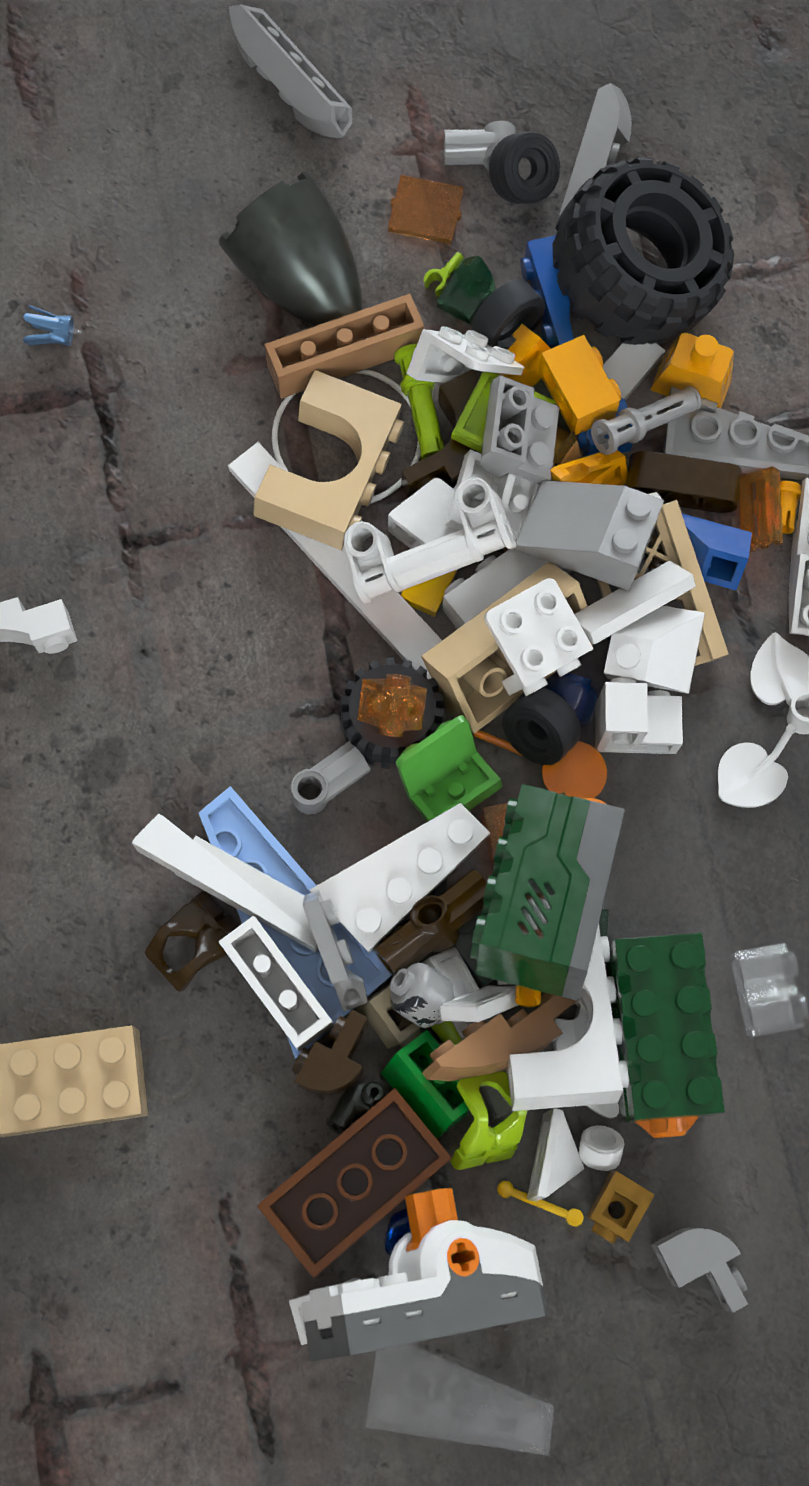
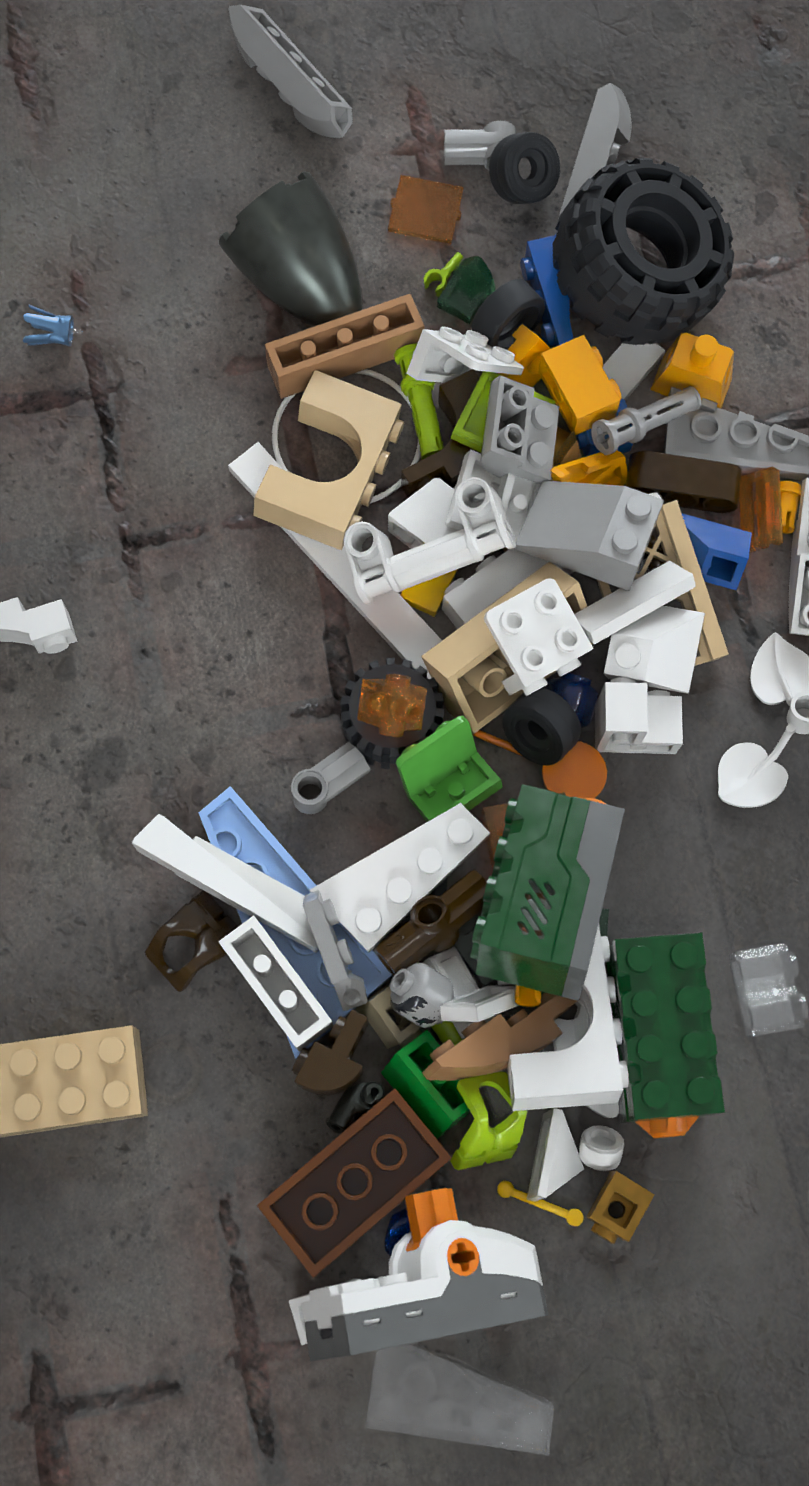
(698, 1252): light grey brick -> none

